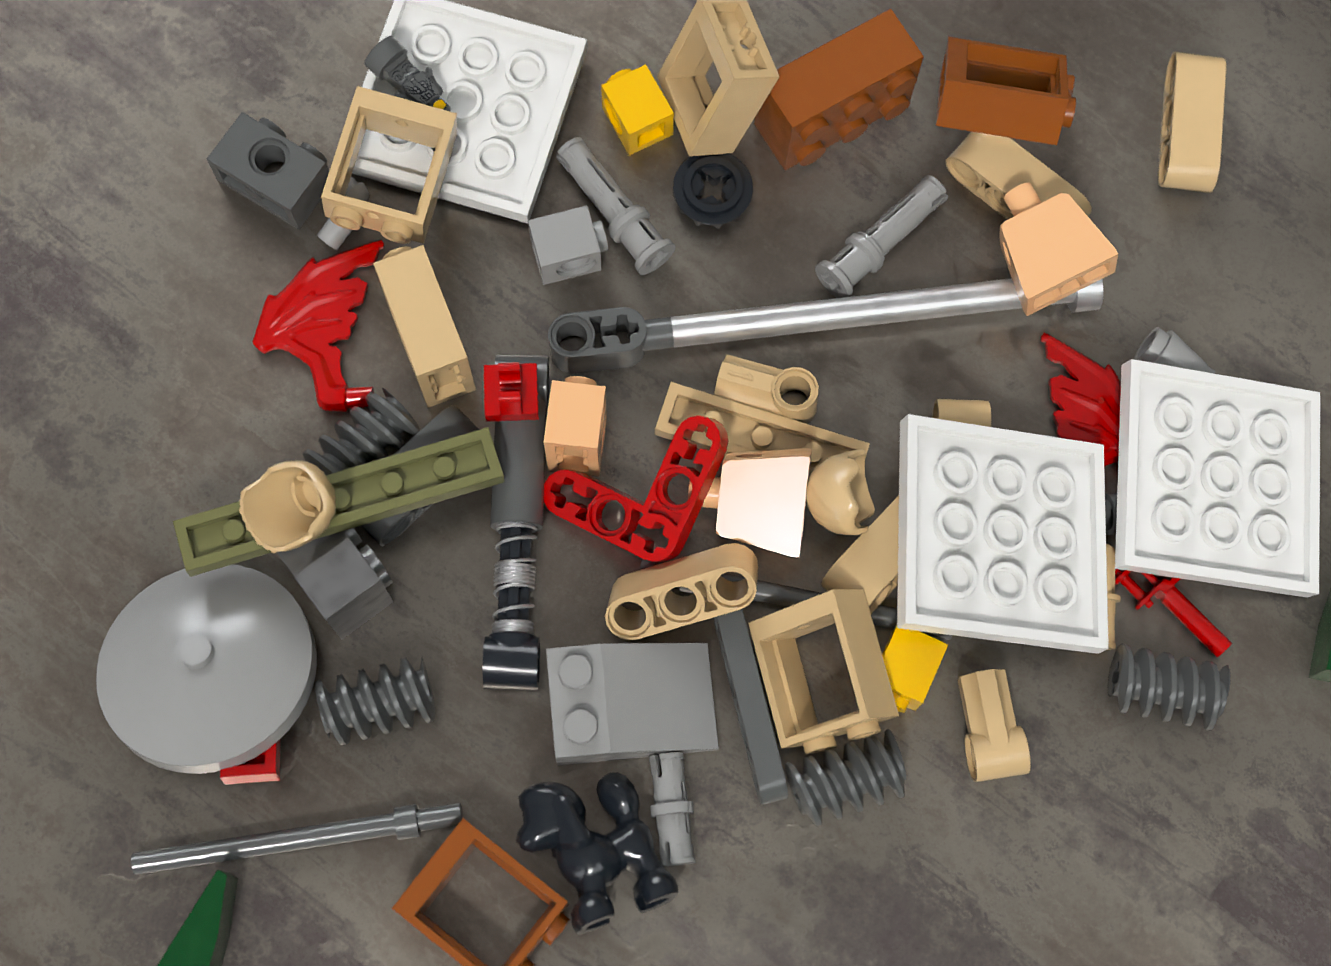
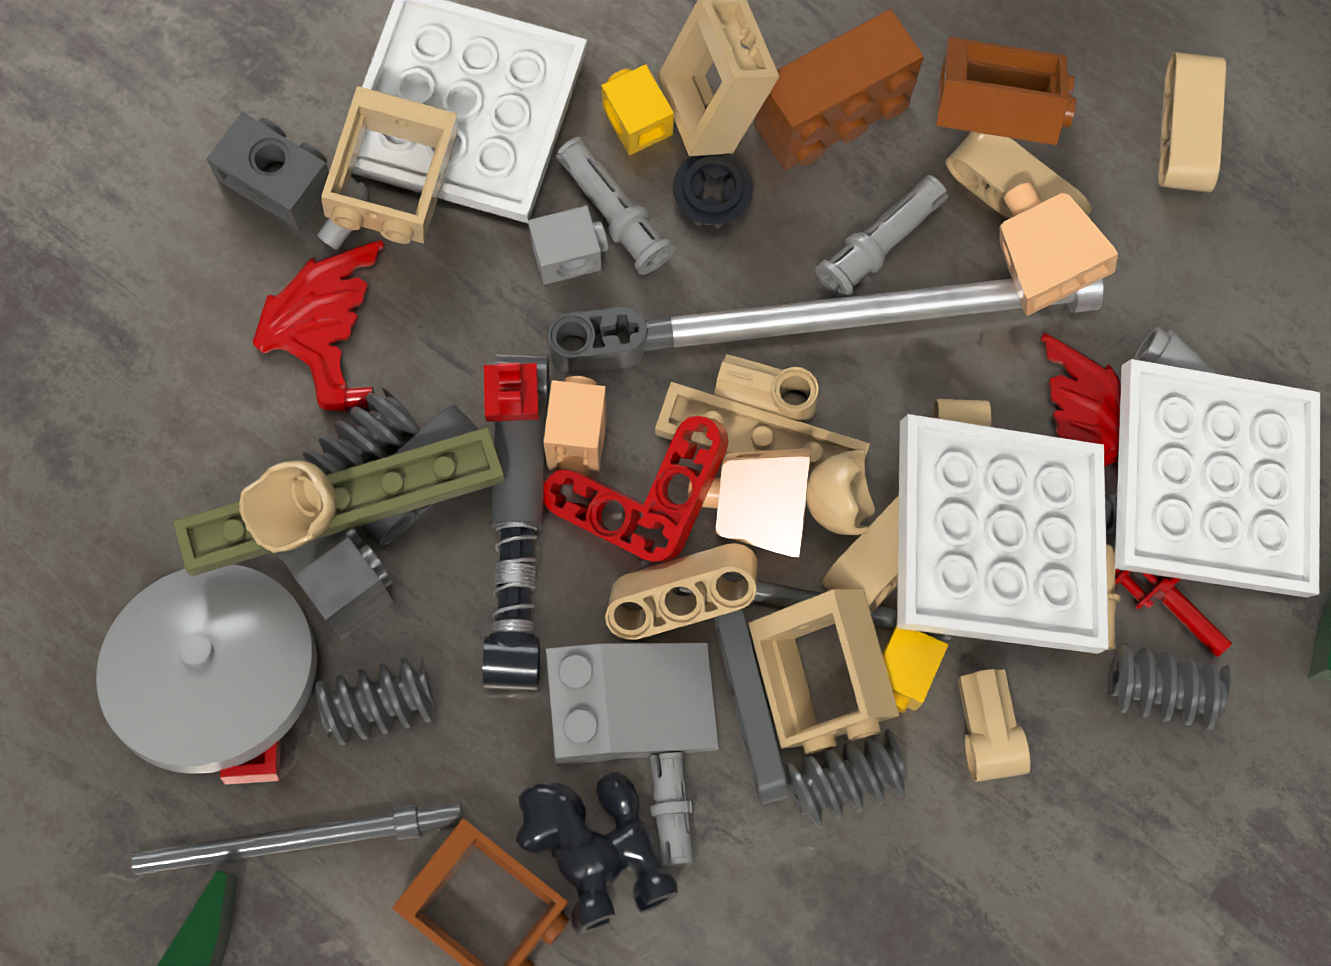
(390, 62): dark grey piece -> none
(425, 324): tan window -> none

